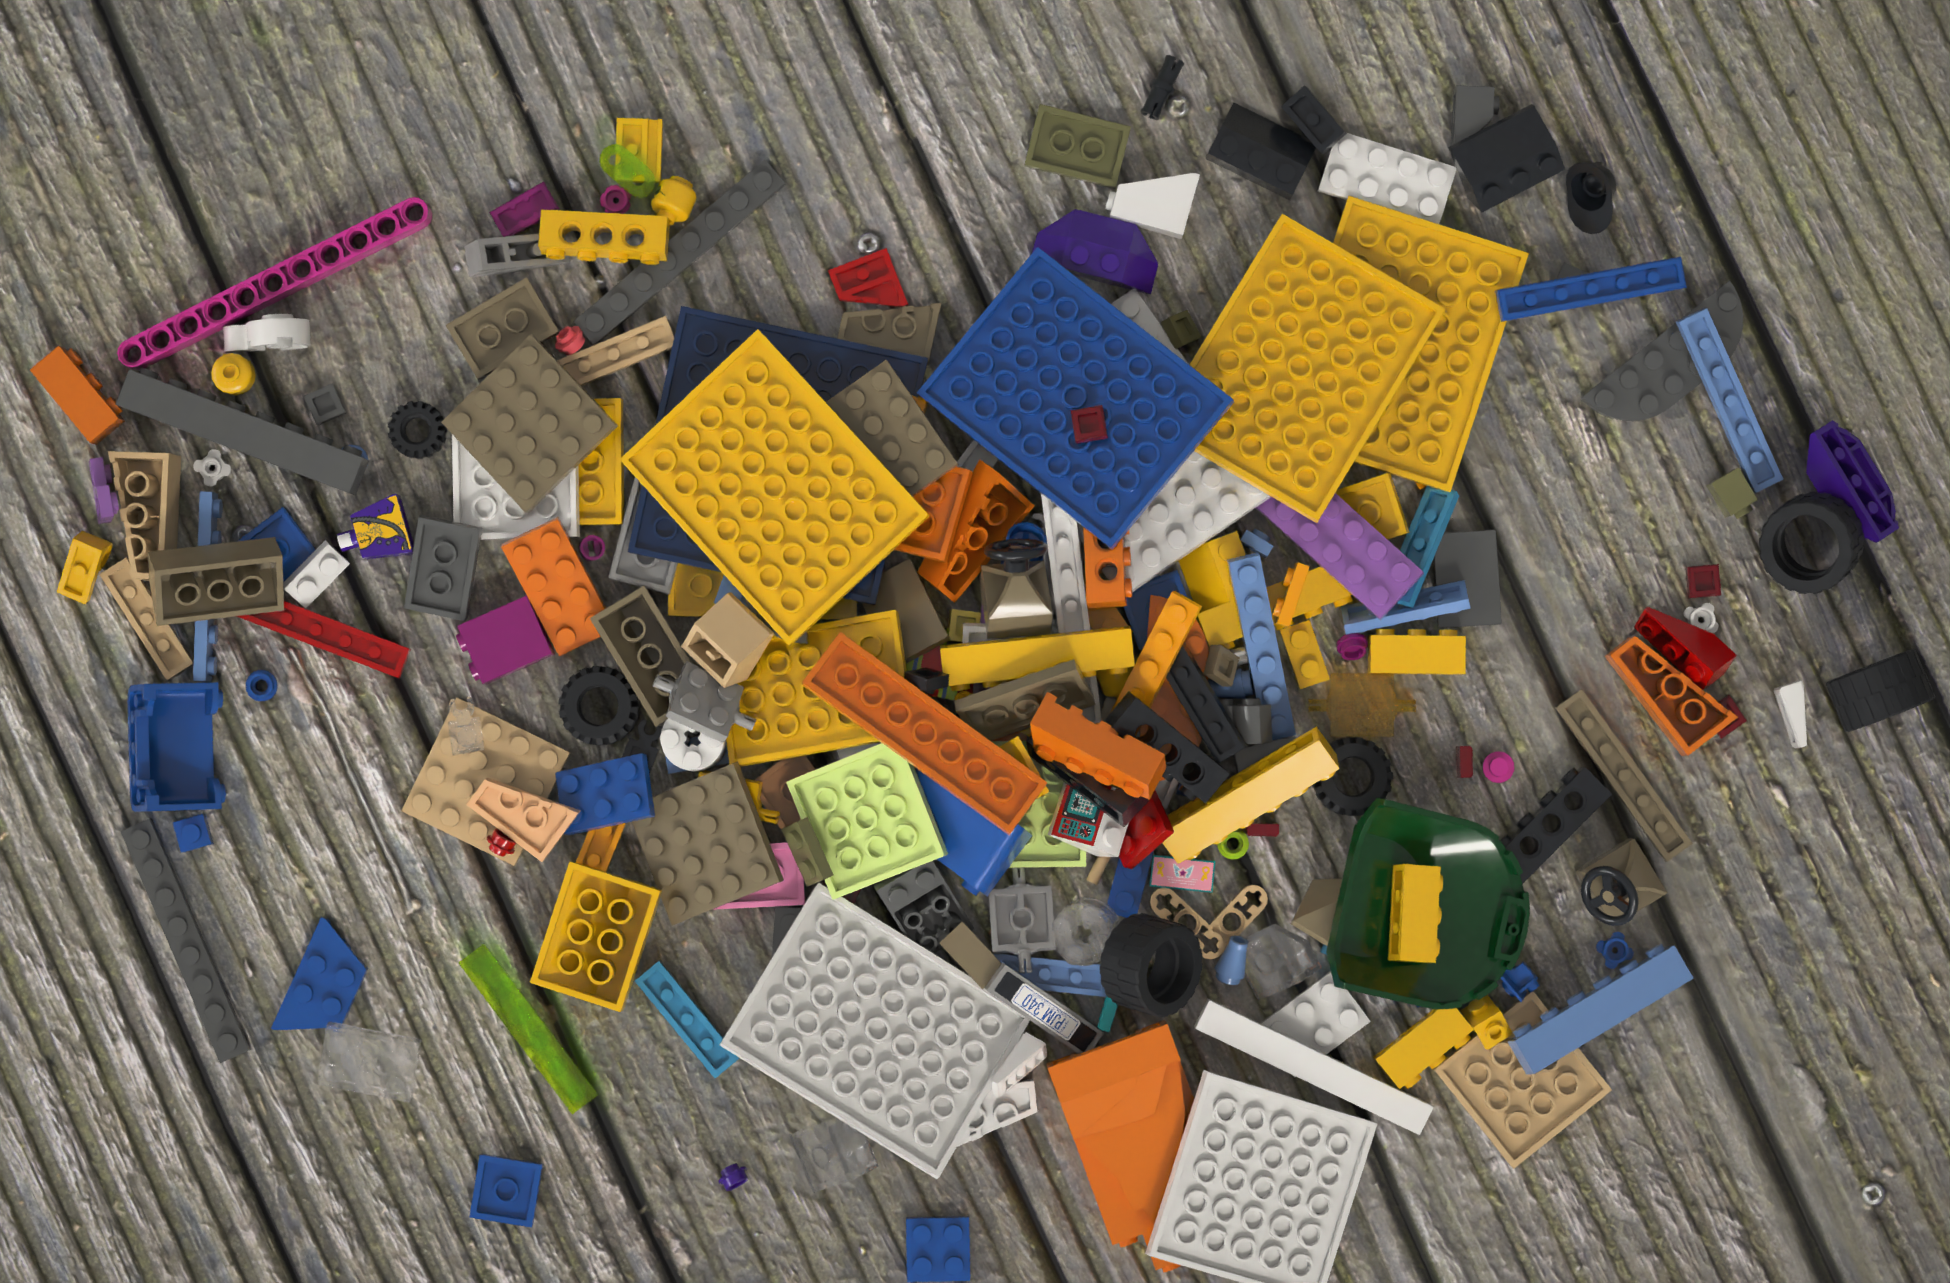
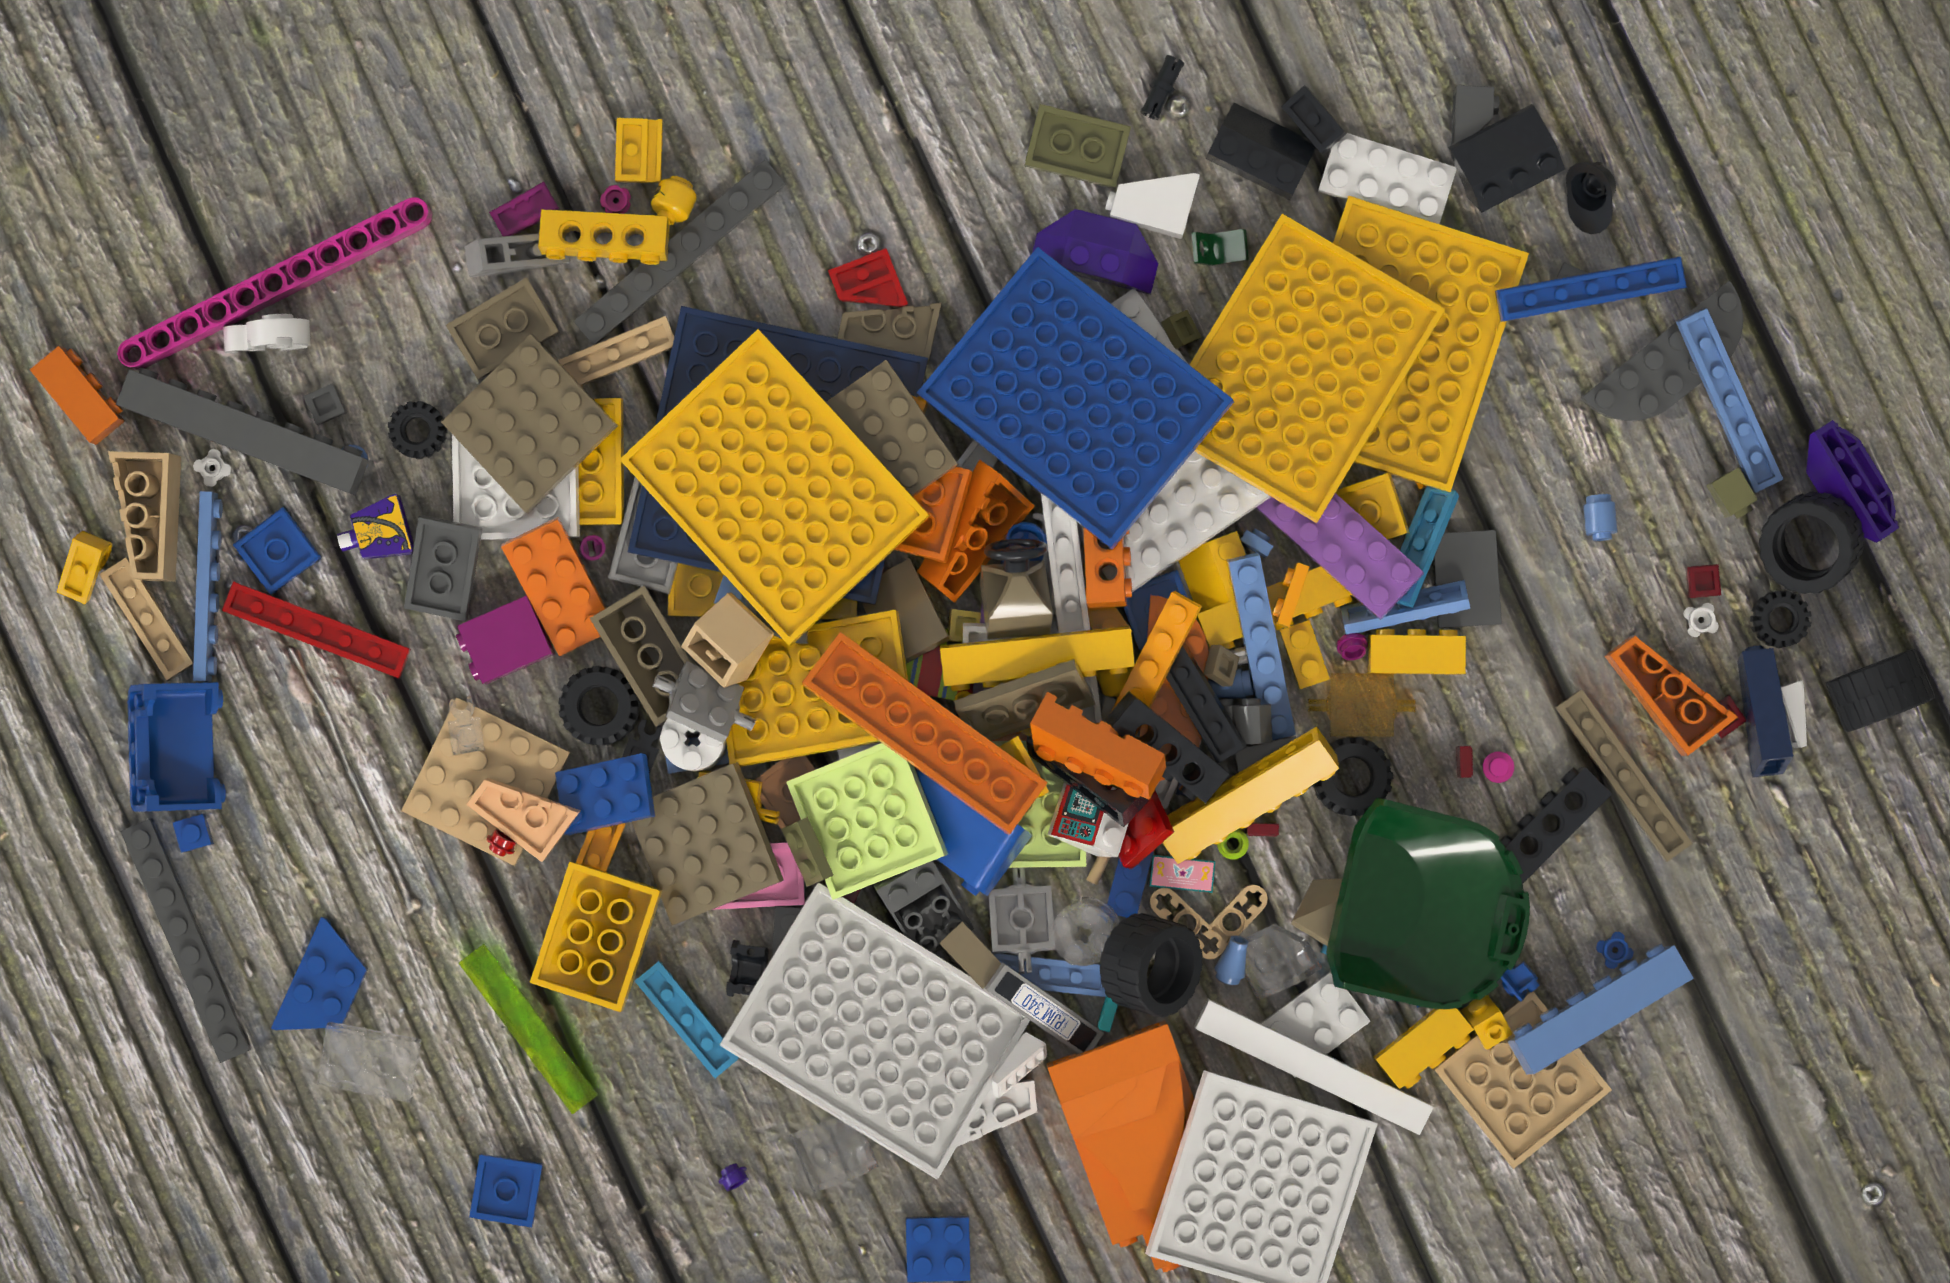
(105, 501): medium lavender plate -> none
(216, 581): dark tan slope -> none
(233, 374): yellow head -> none
(254, 678): blue plate -> none
(315, 574): white plate -> none
(569, 340): coral plate -> none
(626, 171): clear neon green plate -> none
(745, 968): none -> black piece
(927, 679): black plate -> none
(1089, 424): dark red tile -> none
(1220, 247): none -> dark green bracket
(1415, 913): yellow brick -> none
(1600, 517): none -> medium blue brick
(1619, 884): piece -> none
(1688, 647): red slope -> none
(1764, 712): none -> dark blue slope
(1799, 615): none -> black tyre

